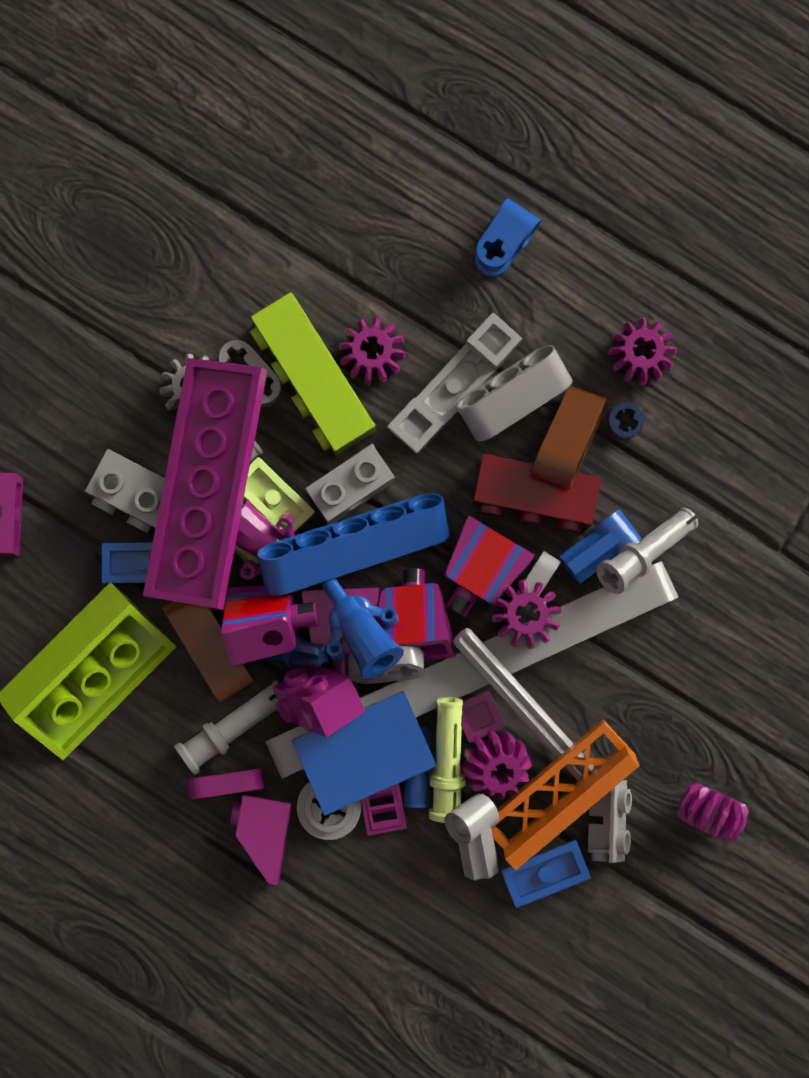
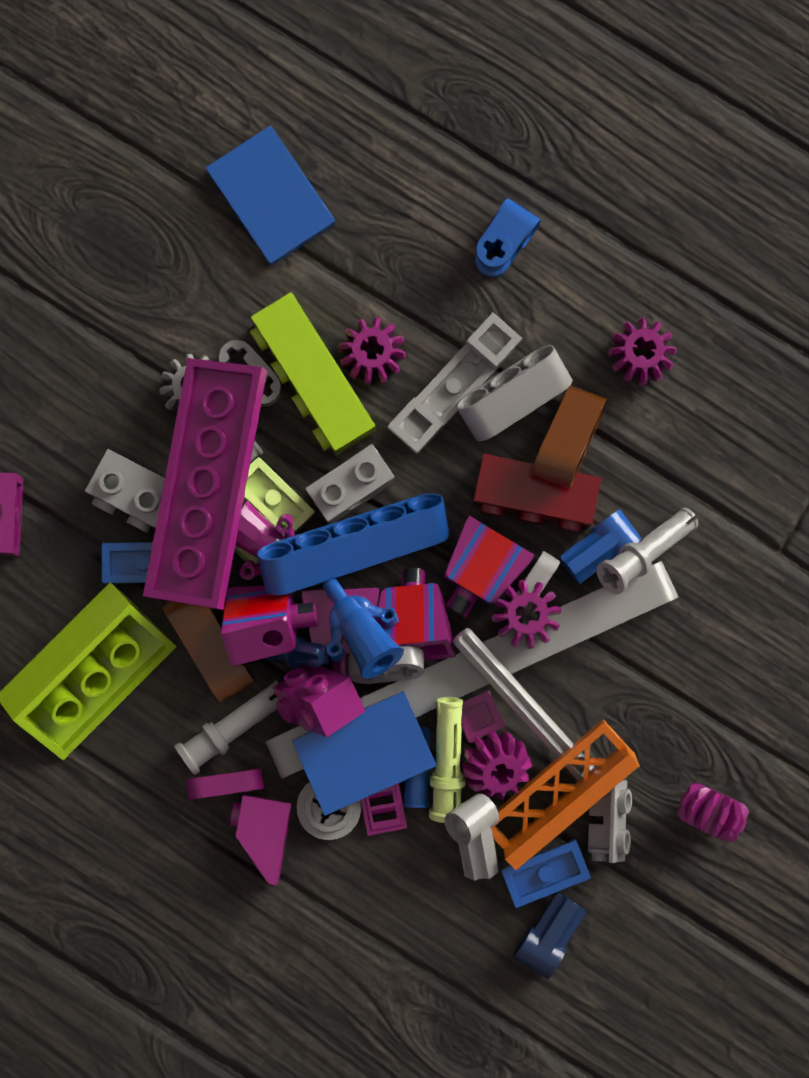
(271, 195): none -> blue tile
(545, 943): none -> dark blue piece
(614, 423): dark blue bush -> none

